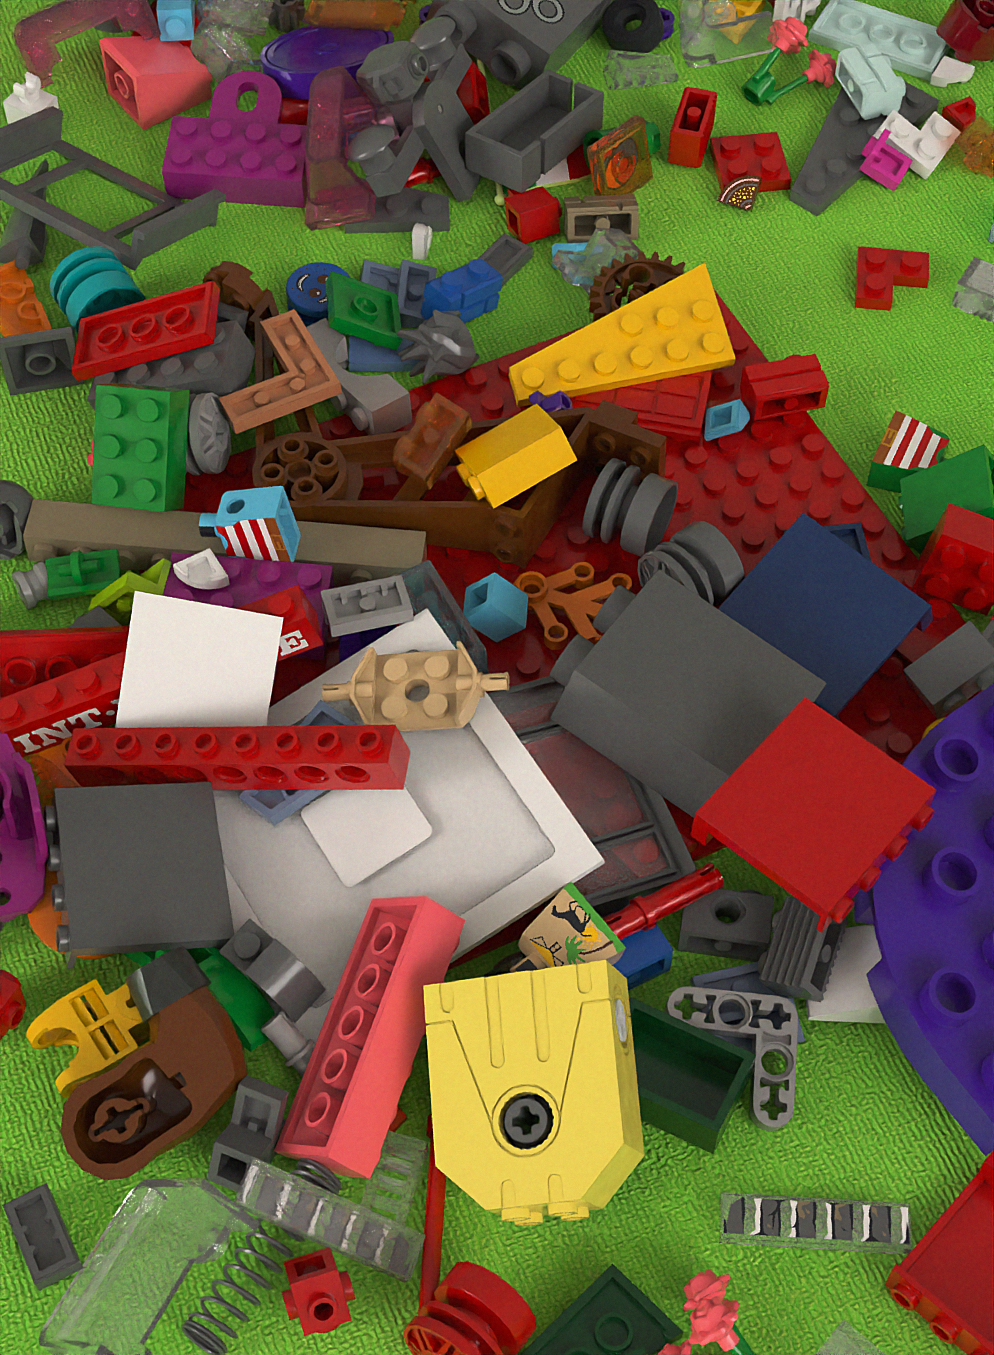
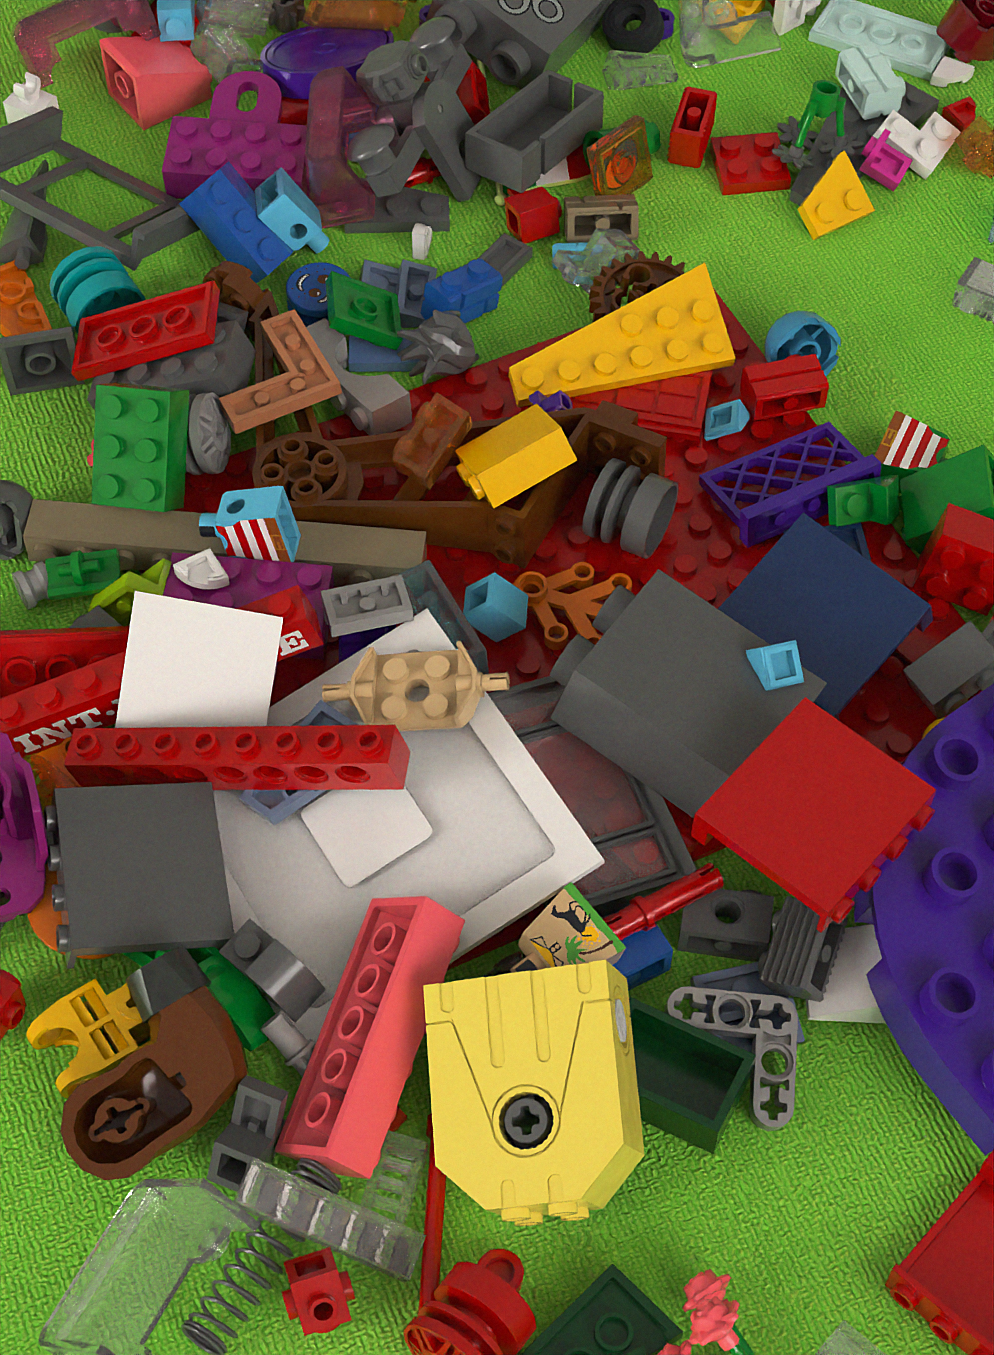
(42, 1237): dark grey plate -> none
(228, 217): none -> blue slope
(290, 213): none -> medium azure torso
(504, 1264): none -> red tile
(698, 560): dark grey wheel -> none
(741, 192): reddish brown tile -> none
(777, 664): none -> medium azure slope
(778, 512): none -> dark purple fence
(791, 36): plant -> none
(803, 335): none -> dark azure cylinder
(815, 1223): tile -> none
(822, 103): none -> plant
(835, 199): none -> yellow wing
(864, 501): none -> green slope
(881, 269): red plate -> none

